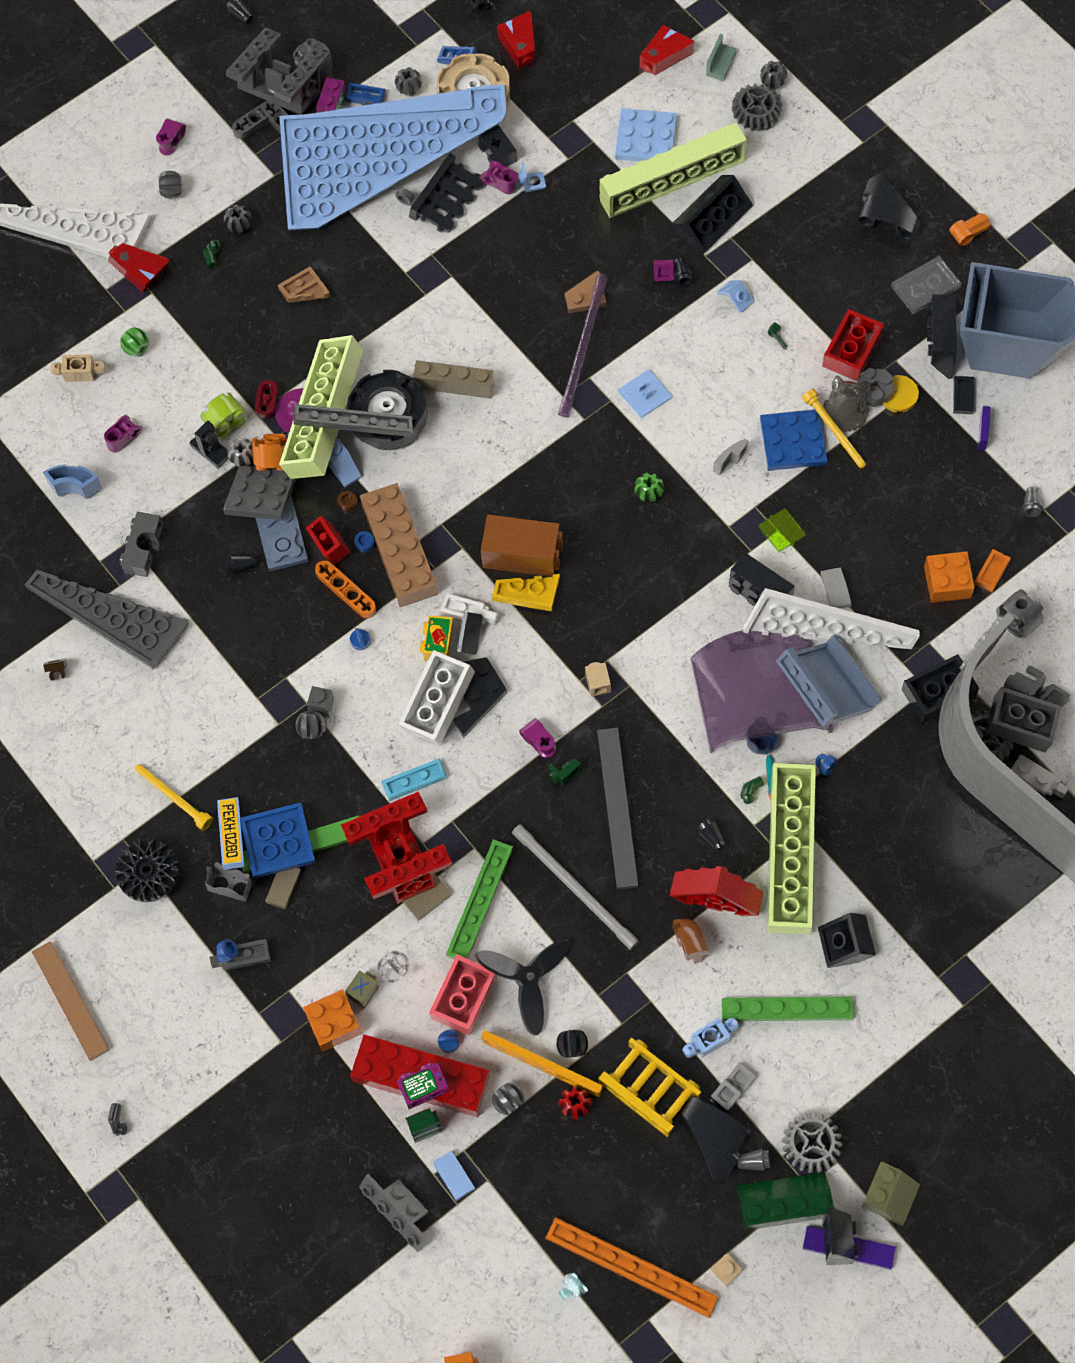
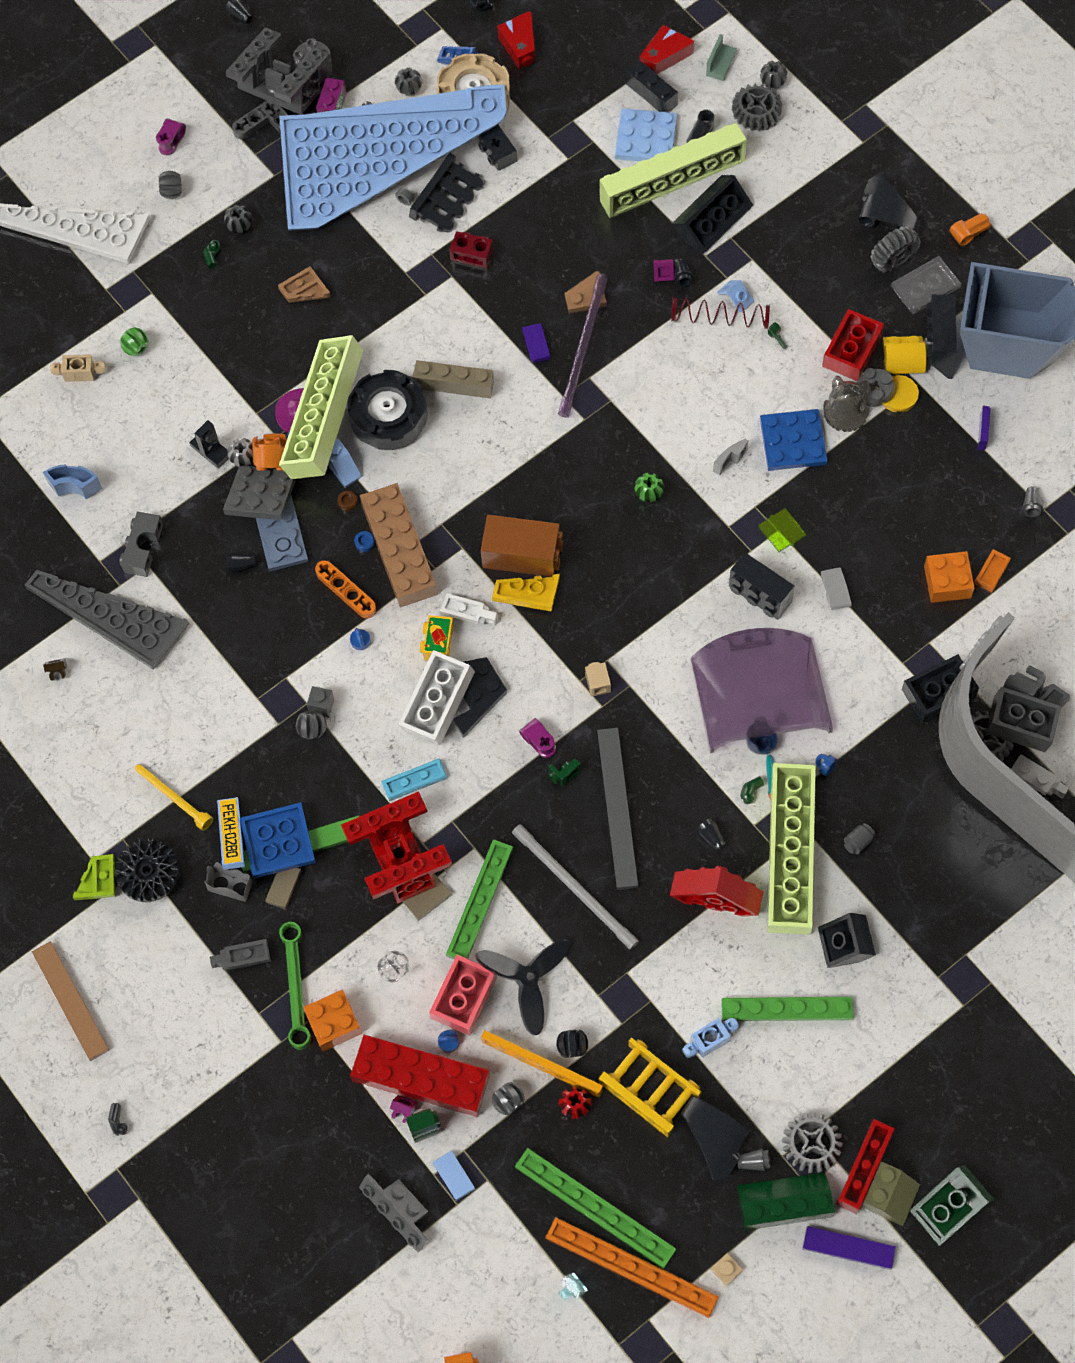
(98, 879): none -> lime wing
(124, 431): magenta piece -> none
(137, 264): red slope -> none
(225, 414): lime brick -> none
(226, 950): blue tile -> none
(266, 400): dark red plate -> none
(295, 985): none -> bright green piece
(328, 540): red brick -> none
(352, 420): dark grey tile -> none
(362, 988): olive brick -> none
(364, 96): blue tile -> none
(403, 1105): none -> magenta tile
(422, 1085): brick -> none
(470, 253): none -> dark red brick
(470, 633): black slope -> none
(500, 178): magenta piece -> none
(525, 179): light blue bracket -> none
(536, 343): none -> dark purple tile
(595, 1208): none -> bright green plate
(644, 393): light blue piece -> none
(651, 87): none -> black brick
(674, 307): none -> dark red piece
(692, 939): dark orange brick -> none
(701, 128): none -> black piece
(734, 1086): light grey slope -> none
(812, 399): yellow piece -> none
(816, 621): white wing -> none
(829, 681): sand blue panel -> none
(838, 1238): black slope -> none
(859, 838): none -> dark grey brick
(865, 1166): none -> red brick
(895, 249): none -> dark grey gear
(904, 354): none -> yellow brick
(952, 1204): none -> dark green slope
(963, 395): black tile -> none
(1026, 612): flat silver brick -> none

